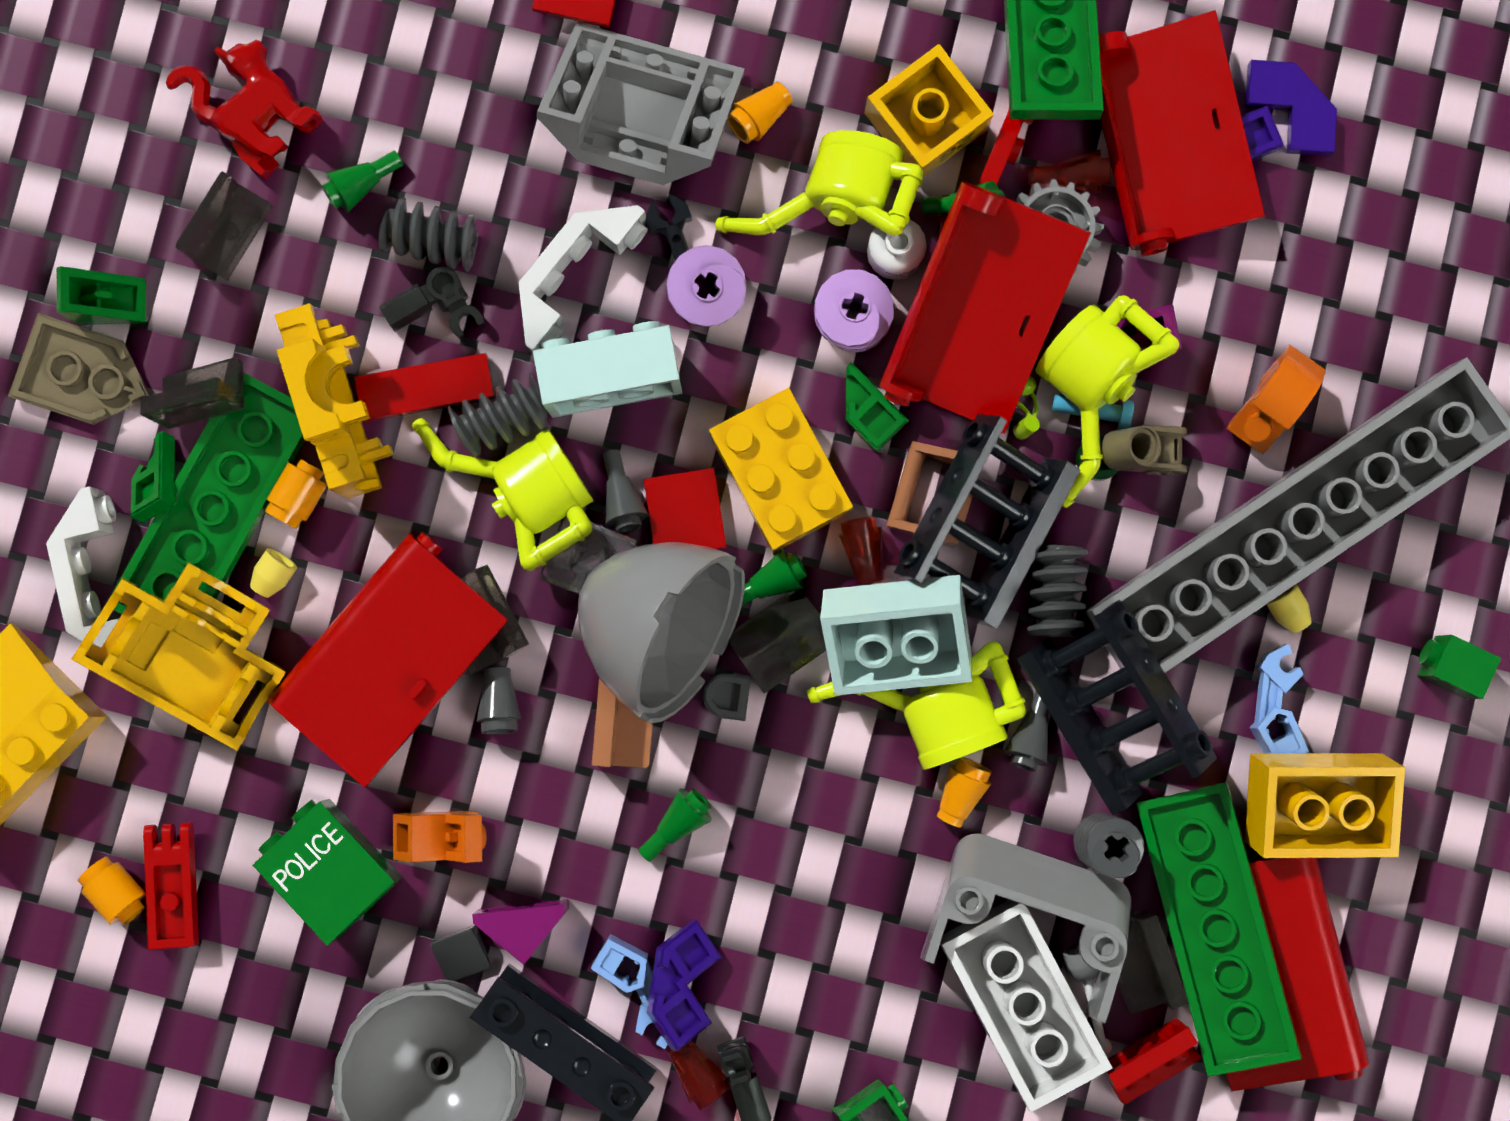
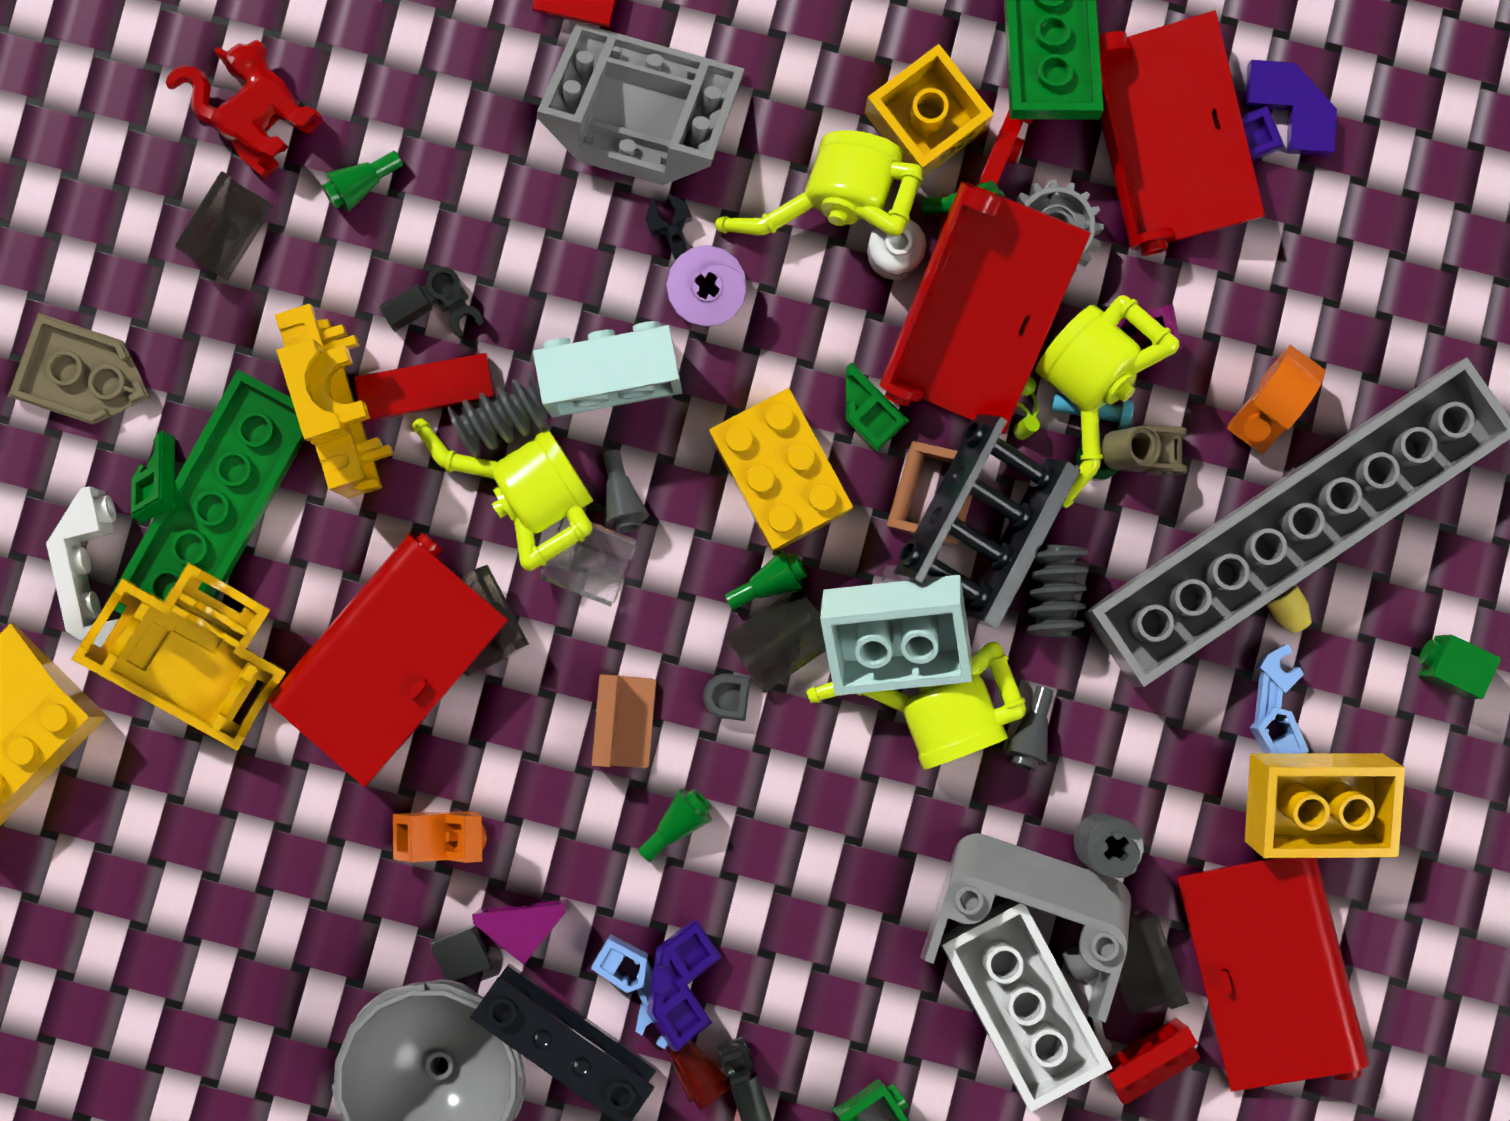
(100, 297): green slope -> none
(112, 891): light orange brick -> none
(170, 887): red hinge -> none
(197, 394): clear smoke panel -> none
(272, 573): light yellow hose -> none
(296, 493): light orange brick -> none
(326, 869): green brick -> none
(429, 235): dark grey piece -> none
(498, 703): dark grey cone -> none
(614, 227): white slope -> none
(657, 621): light grey piece -> none
(685, 509): red piece -> none
(758, 112): light orange cone -> none
(863, 548): clear red cone -> none
(865, 330): lavender piece -> none
(963, 790): light orange cone -> none
(1083, 729): black fence -> none
(1085, 171): clear red cone -> none
(1218, 930): green plate -> none

